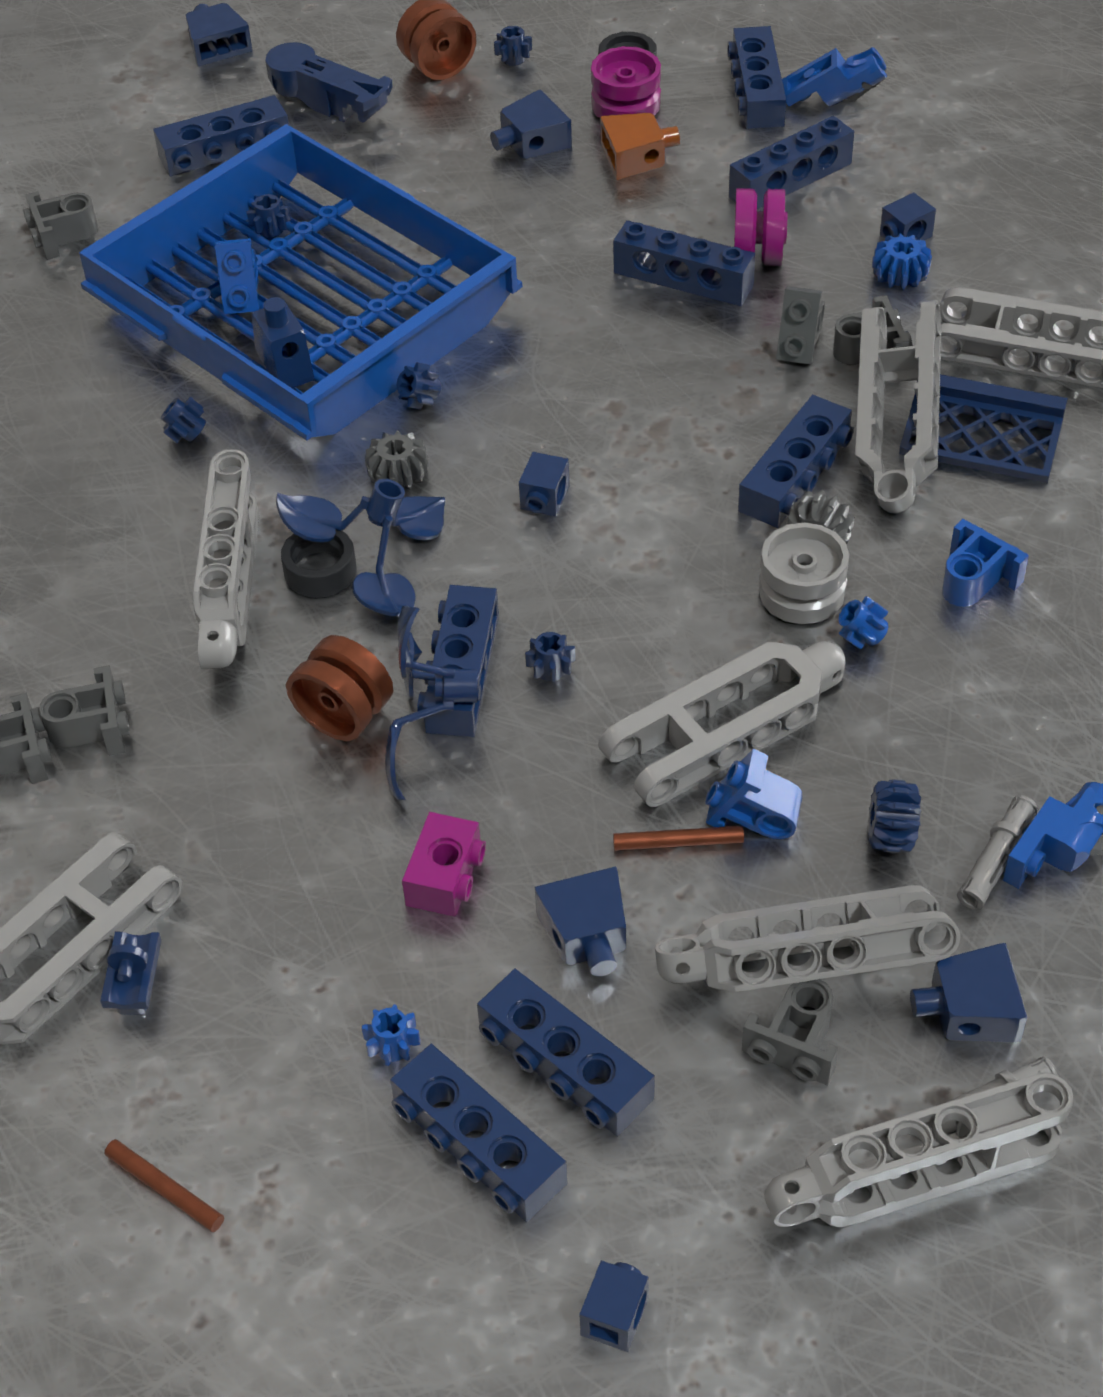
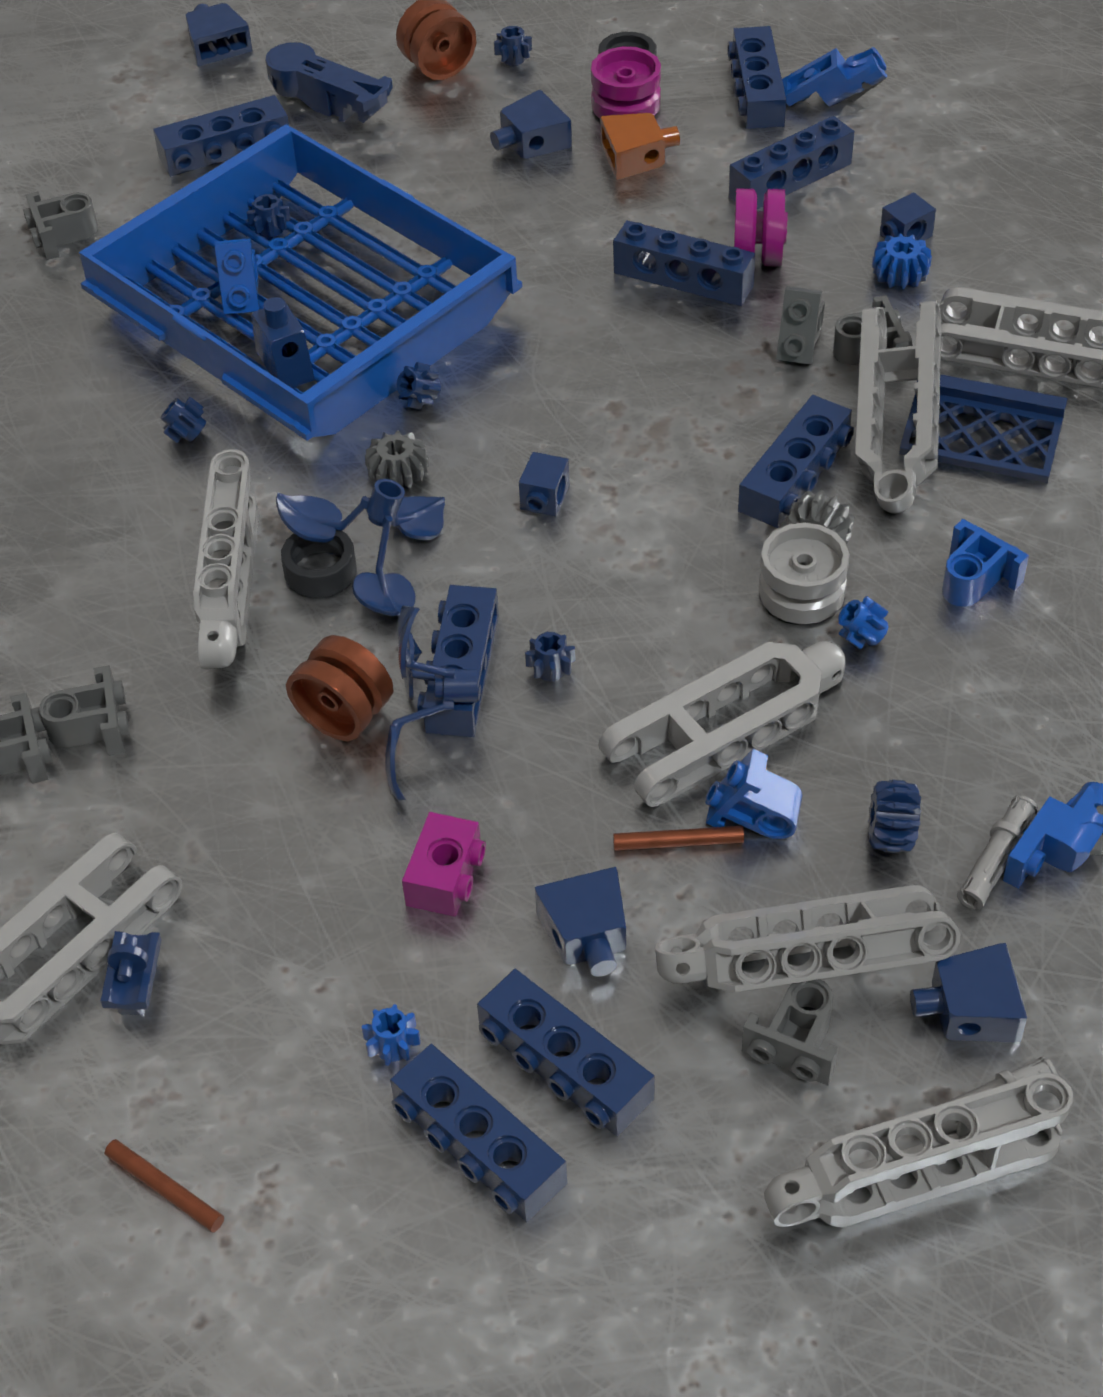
(614, 1305): dark blue brick -> none

